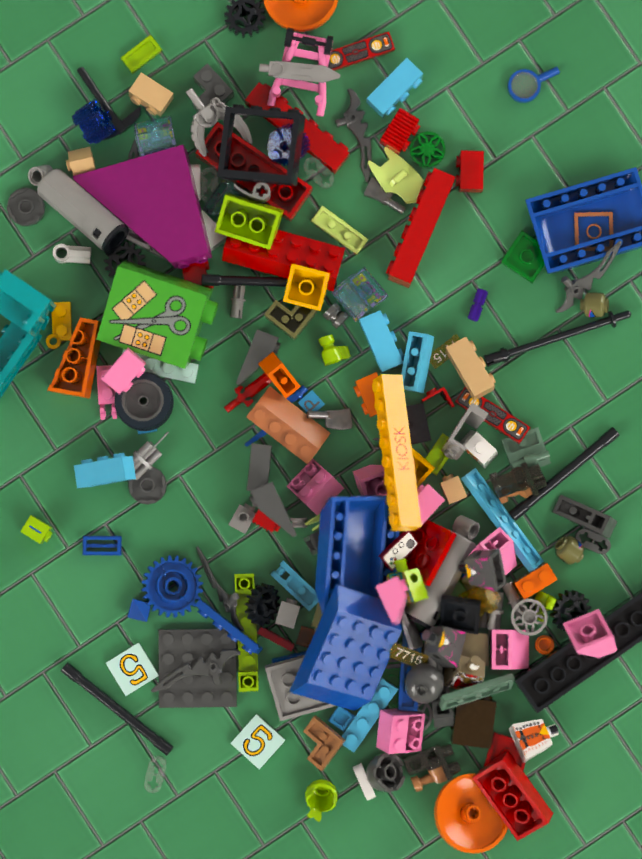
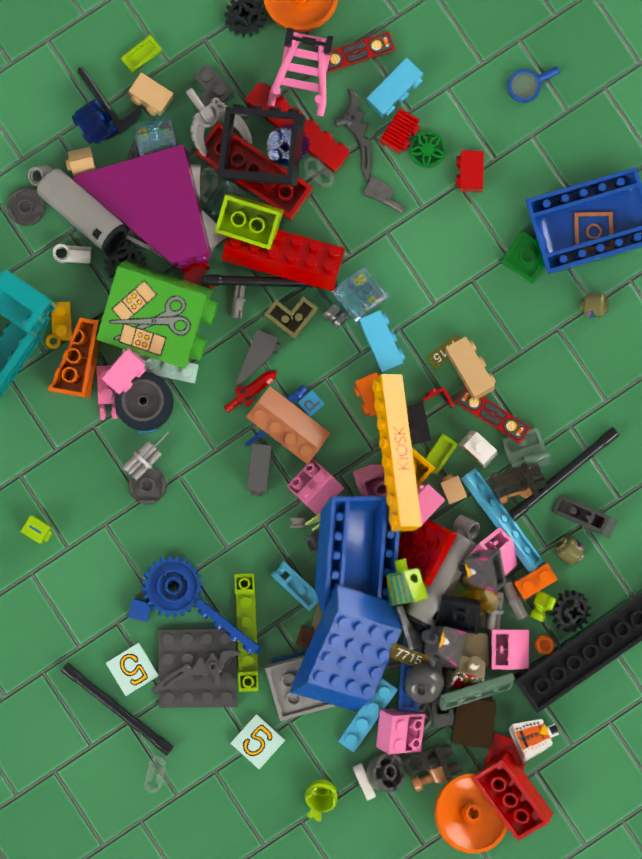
(104, 470): medium azure brick -> none
(118, 545): blue tile -> none
(230, 601): dark grey piece -> none
(242, 518): light grey brick -> none
(255, 196): light grey panel -> none
(262, 604): black gear -> none
(265, 522): red brick -> none
(271, 505): dark grey slope -> none
(276, 638): dark red tile -> none
(279, 375): orange brick -> none
(288, 613): light grey brick -> none
(299, 71): light grey piece -> none
(306, 287): yellow slope -> none
(327, 742): medium nougat plate -> none
(331, 353): lime piece -> none
(333, 418): flat silver piece -> none
(339, 230): yellowish green tile -> none
(341, 718): dark azure tile -> none
(393, 597): bright pink slope -> none
(398, 177): yellowish green shield -> none
(398, 549): tile -> none
(416, 361): medium azure brick -> none
(421, 228): red brick -> none
(474, 417): light grey panel -> none
(478, 301): dark purple piece -> none
(505, 354): black bar -> none
(529, 617): light grey wheel -> none
(576, 287): dark grey piece -> none
(591, 635): bright pink slope -> none
(595, 537): dark grey beam -> none

